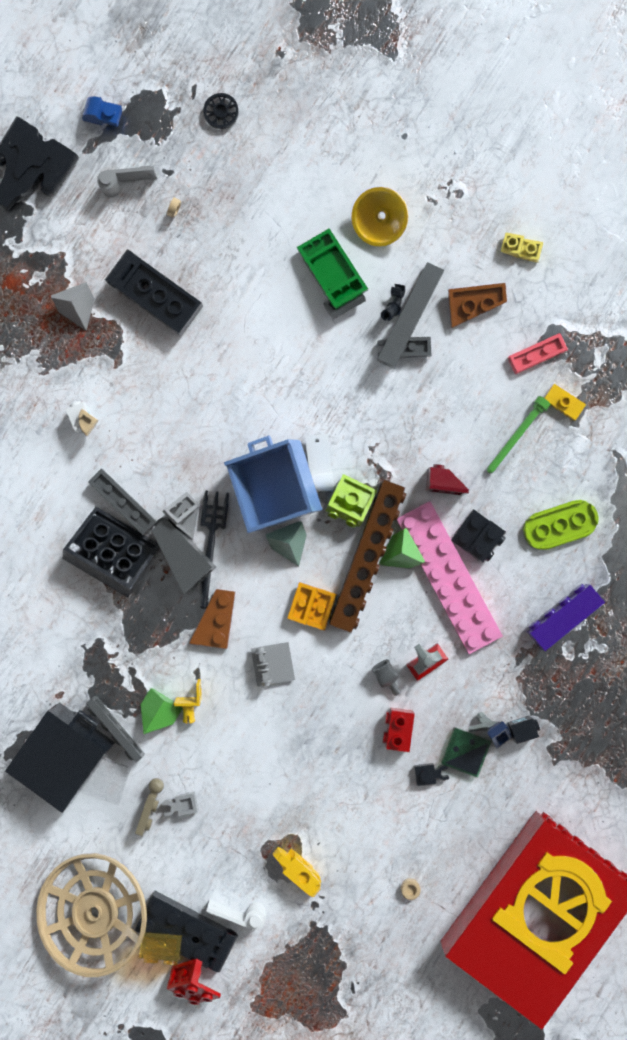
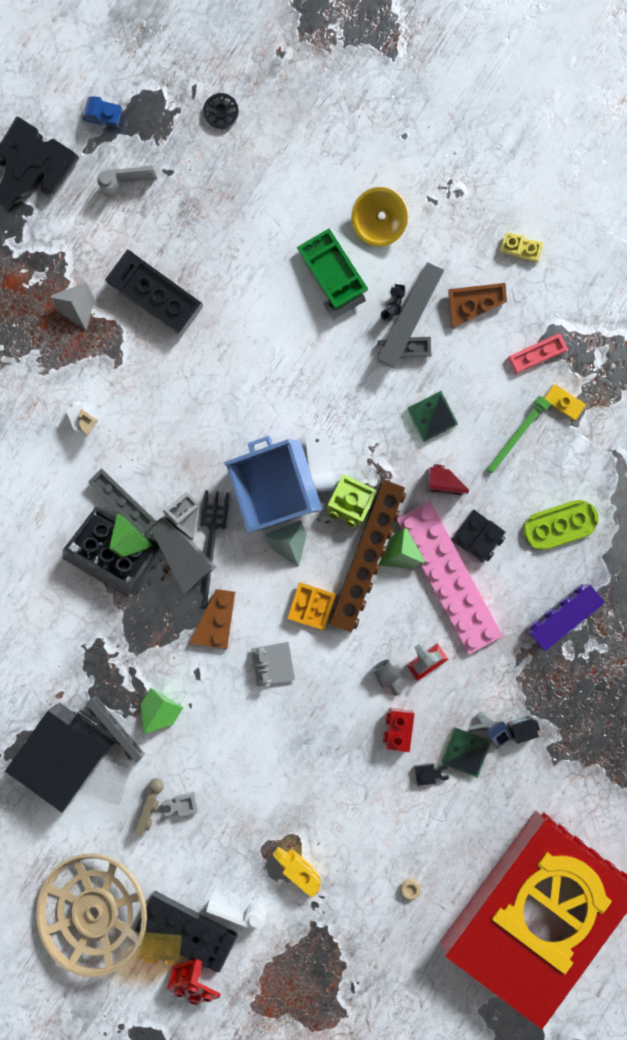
(127, 539): none -> bright green slope
(174, 207): tan tile -> none
(188, 704): yellow bracket -> none
(432, 416): none -> tile

